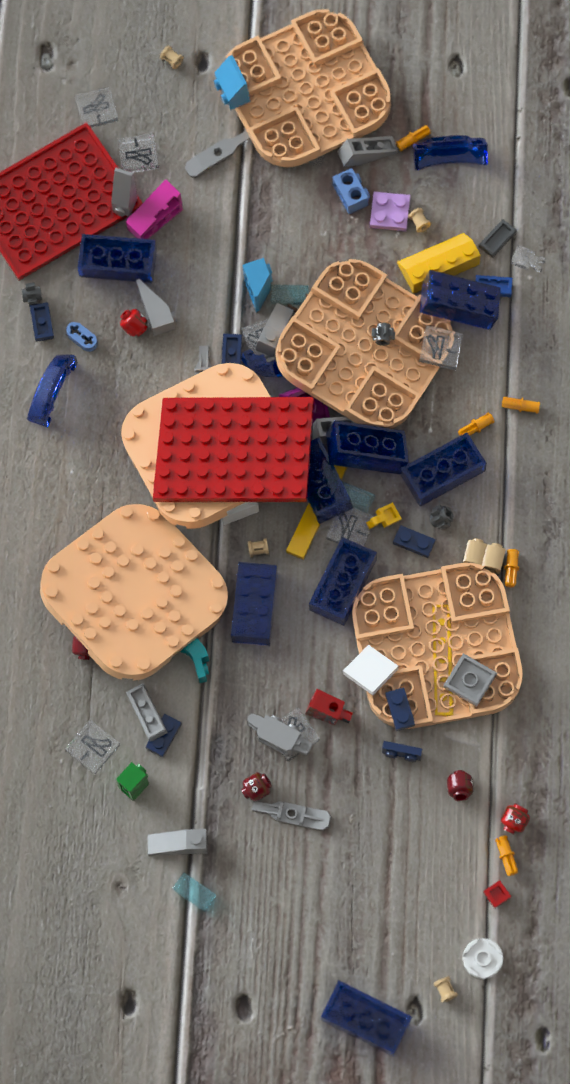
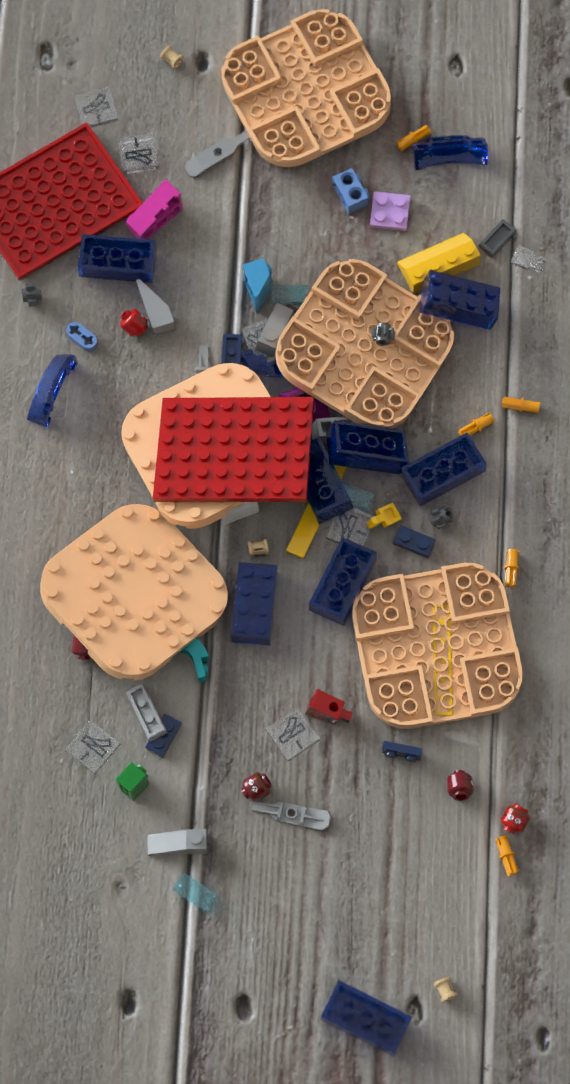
(41, 322): dark blue plate -> none
(123, 192): light grey slope -> none
(232, 84): dark azure slope -> none
(278, 735): light grey hinge -> none
(364, 150): light grey slope -> none
(370, 670): white tile -> none
(400, 709): dark blue plate -> none
(419, 220): tan bush -> none
(441, 347): clear tile -> none
(470, 680): light grey tile -> none
(482, 958): white tile -> none
(484, 554): tan brick -> none
(497, 894): red plate -> none
(504, 283): blue plate -> none

